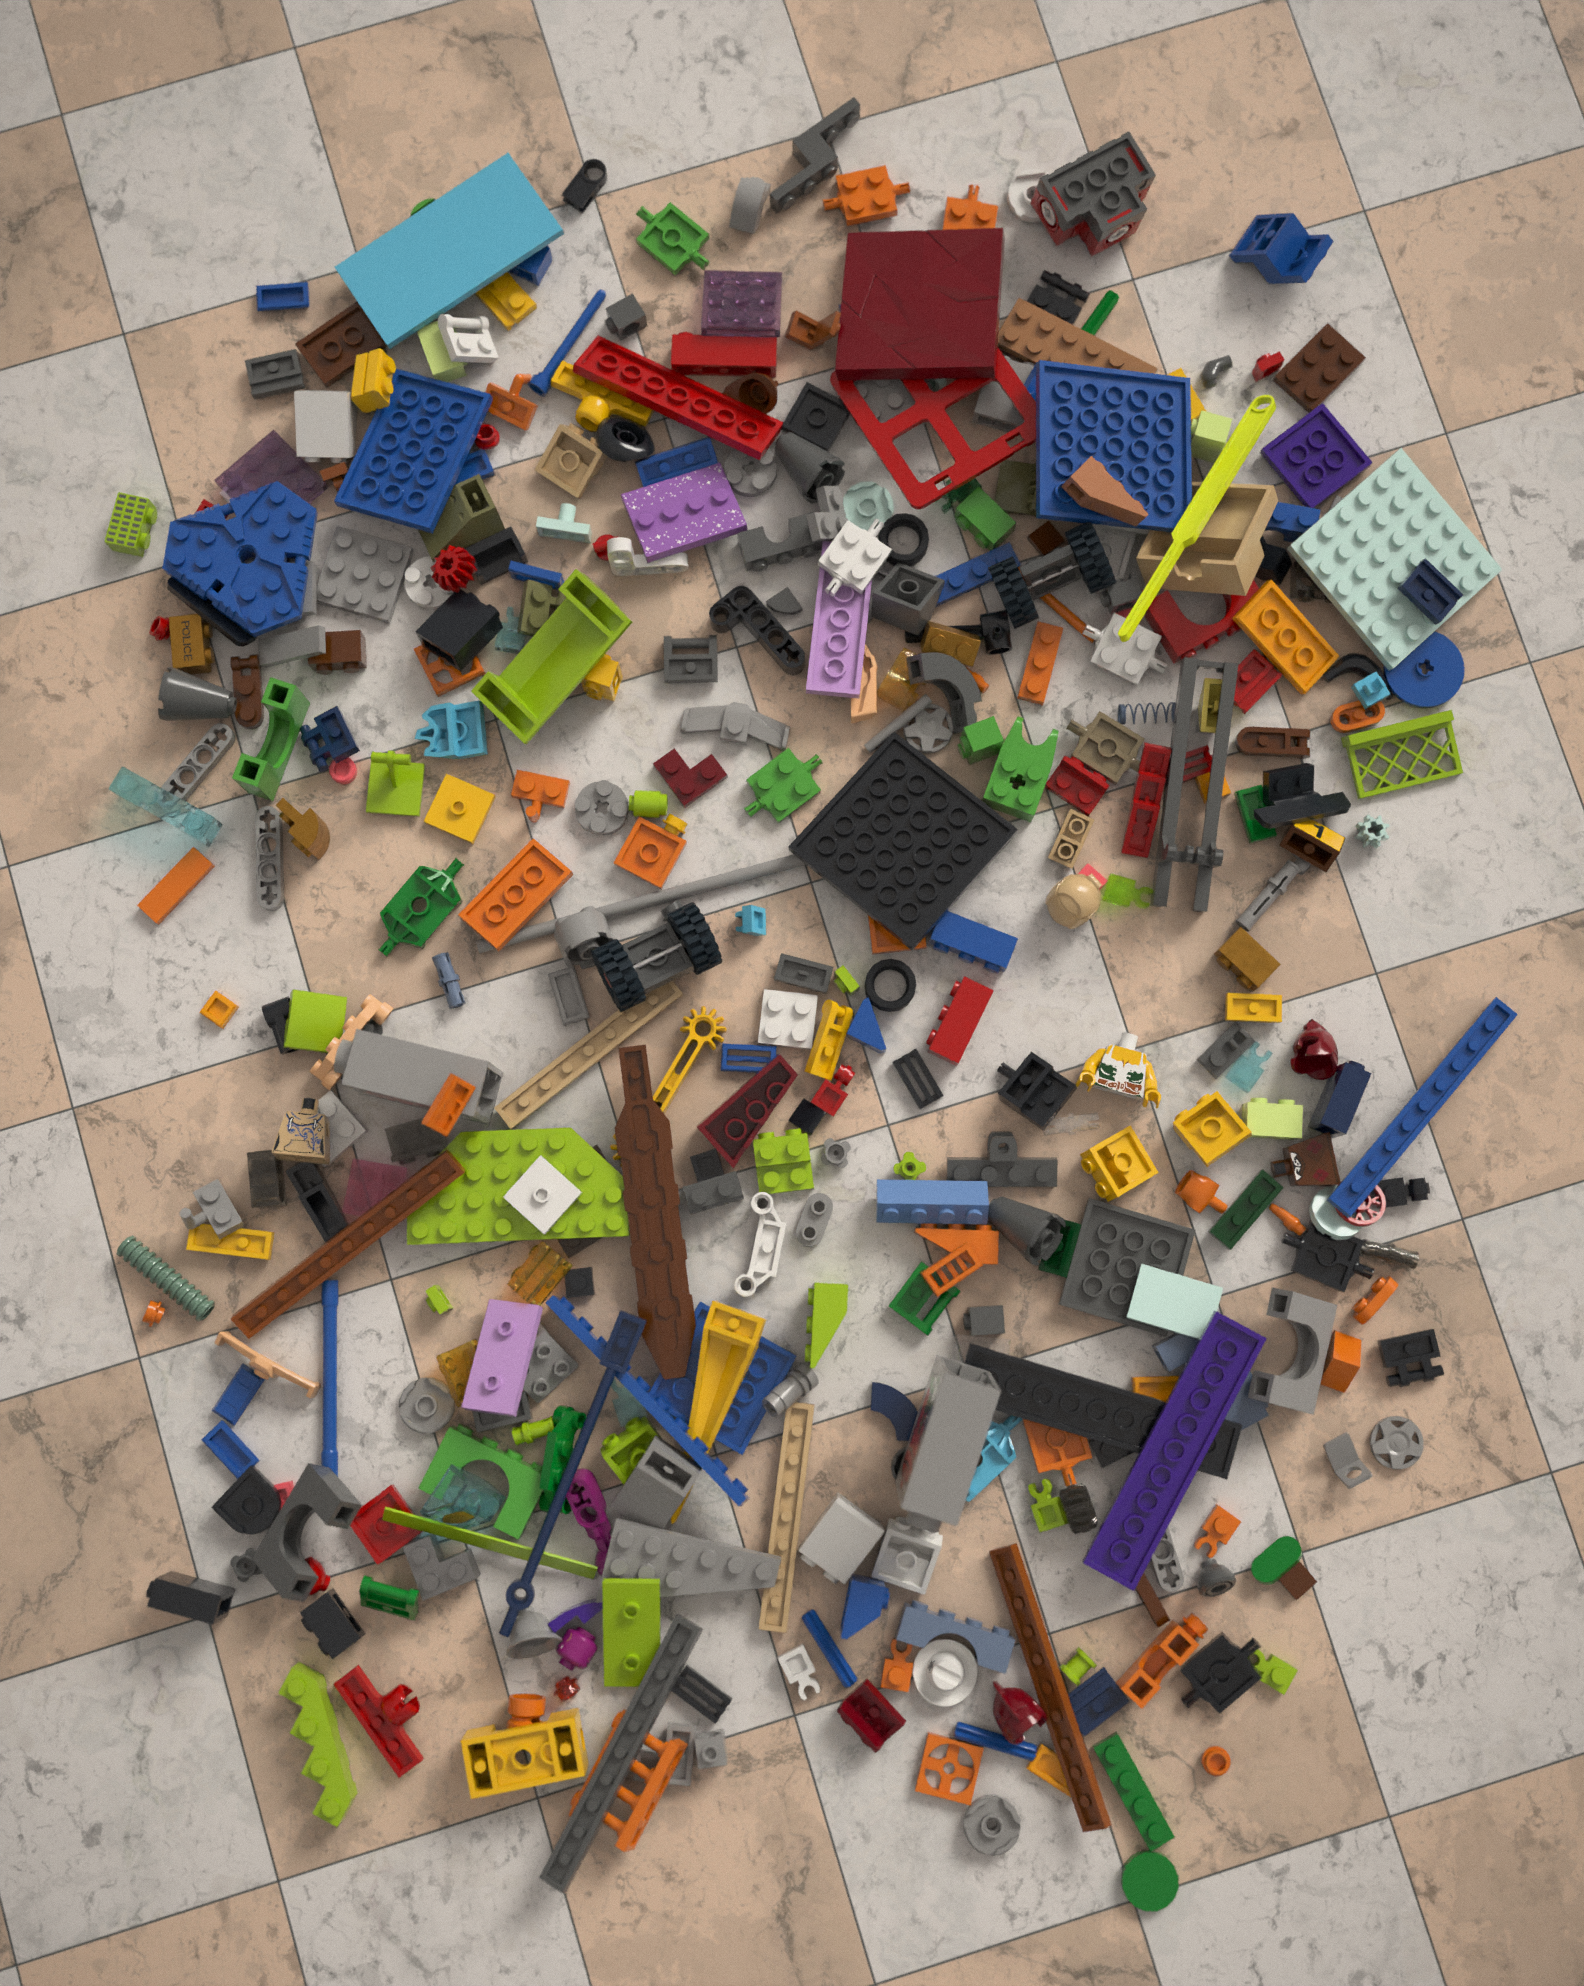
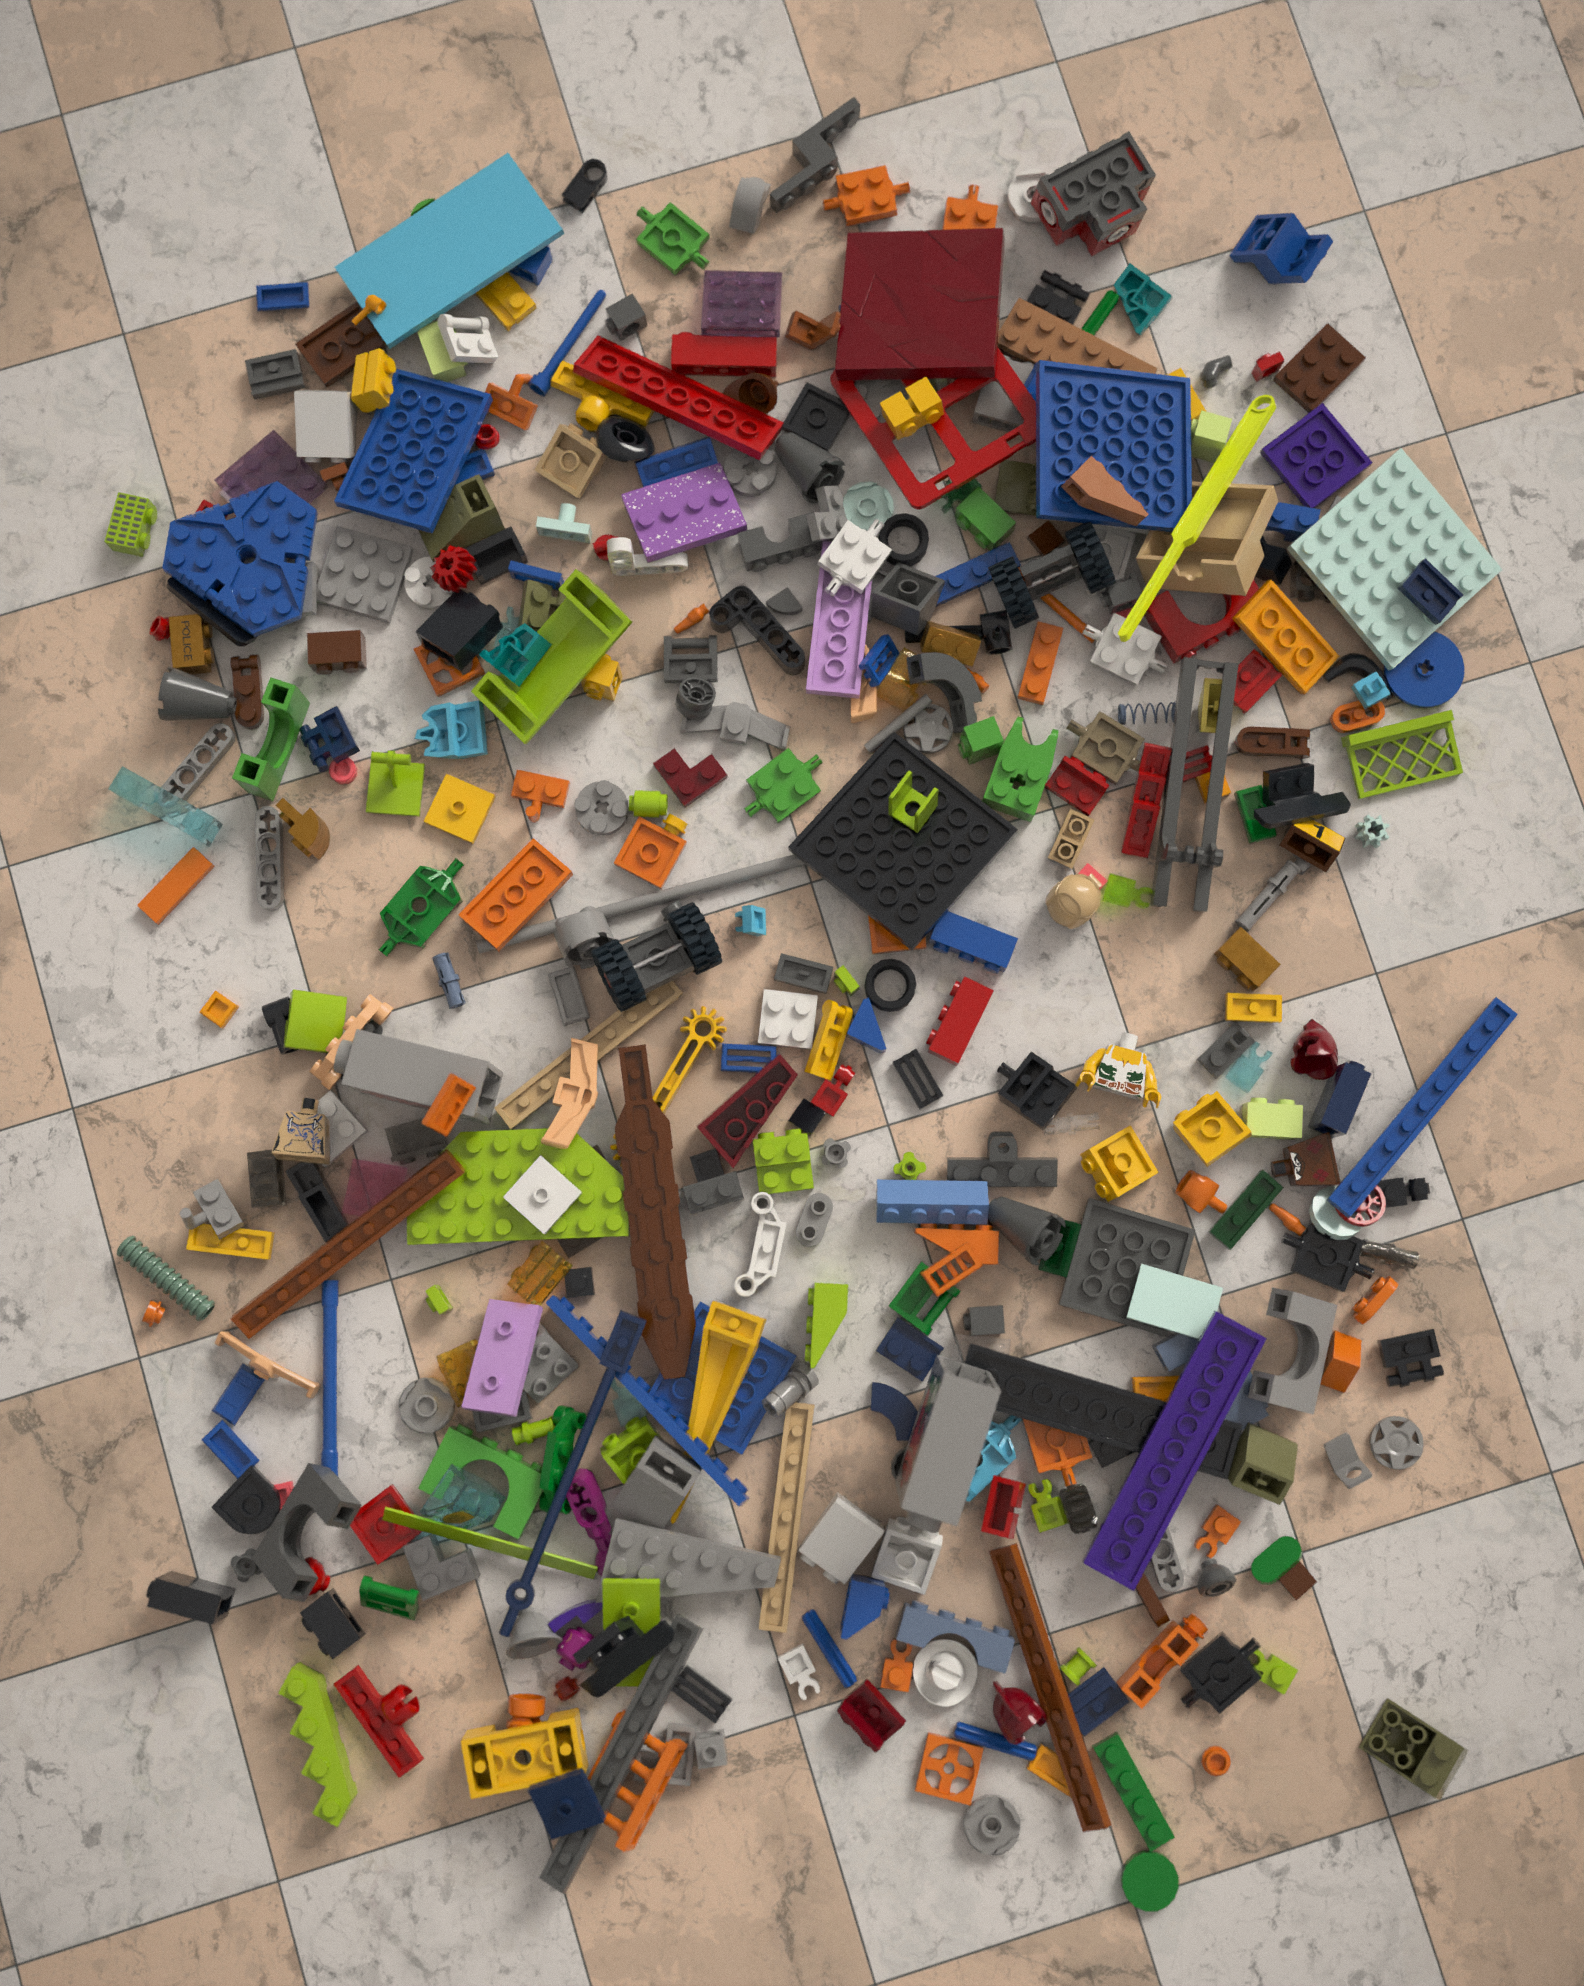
(292, 646): light grey tile -> none
(372, 303): none -> light orange hand
(517, 653): none -> teal slope
(566, 1803): none -> dark blue plate
(574, 1095): none -> light nougat plate
(620, 1652): none -> black plate
(694, 617): none -> orange piece
(695, 698): none -> dark grey wheel
(878, 655): none -> blue tile
(905, 794): none -> lime piece
(909, 1349): none -> dark blue plate
(911, 414): none -> yellow piece
(1001, 1503): none -> red piece
(1141, 297): none -> teal slope
(1263, 1463): none -> olive slope
(1413, 1749): none -> olive slope

